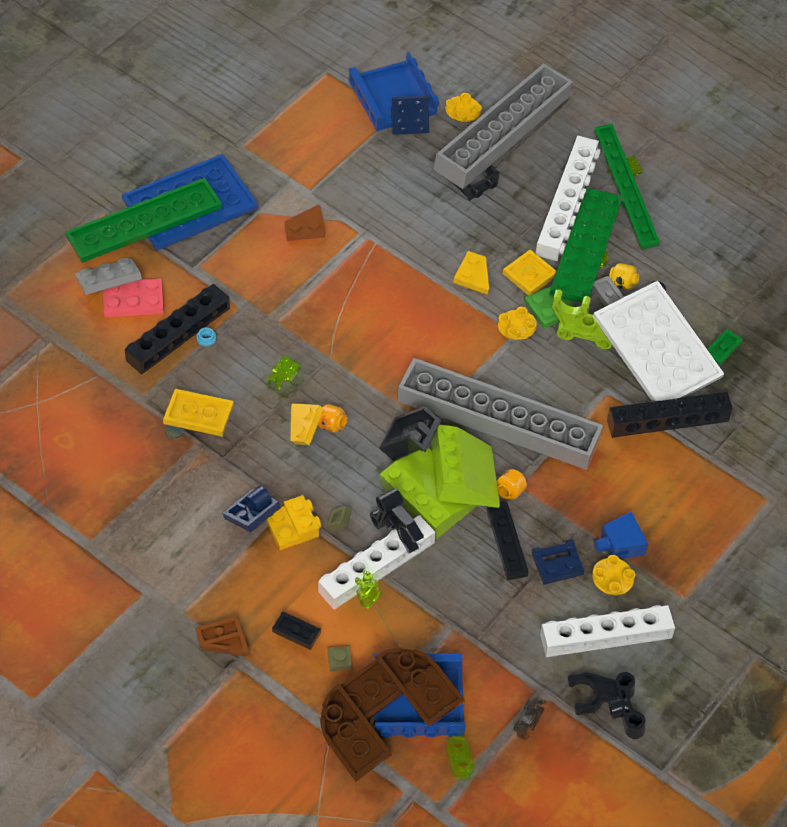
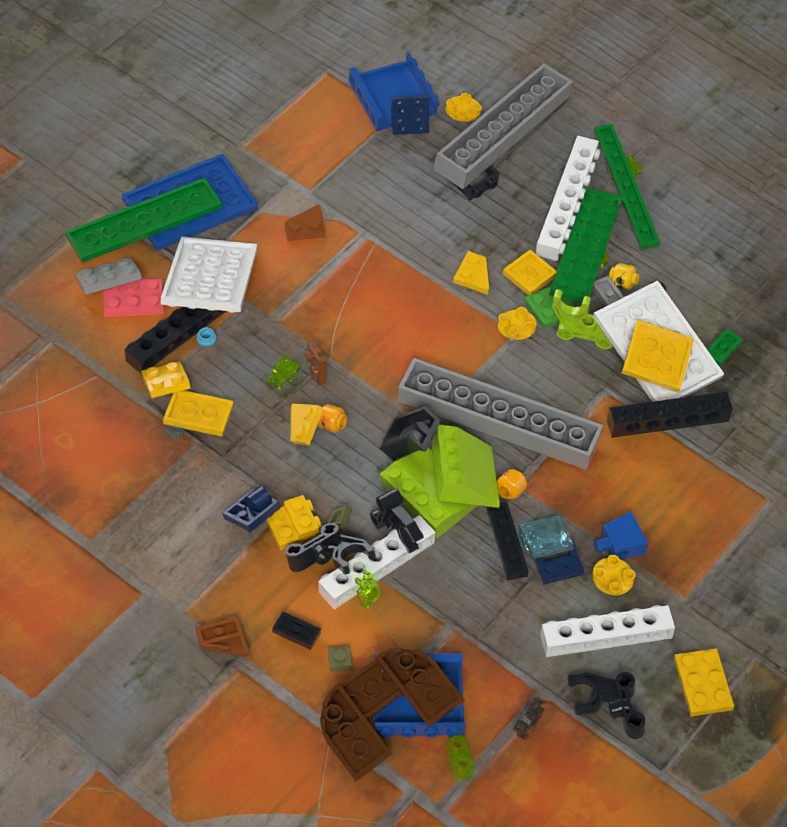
(165, 379): none -> yellow plate
(209, 274): none -> white plate
(318, 363): none -> dark orange wing
(323, 547): none -> black piece
(545, 537): none -> clear light blue plate
(657, 356): none -> yellow plate
(703, 682): none -> yellow plate

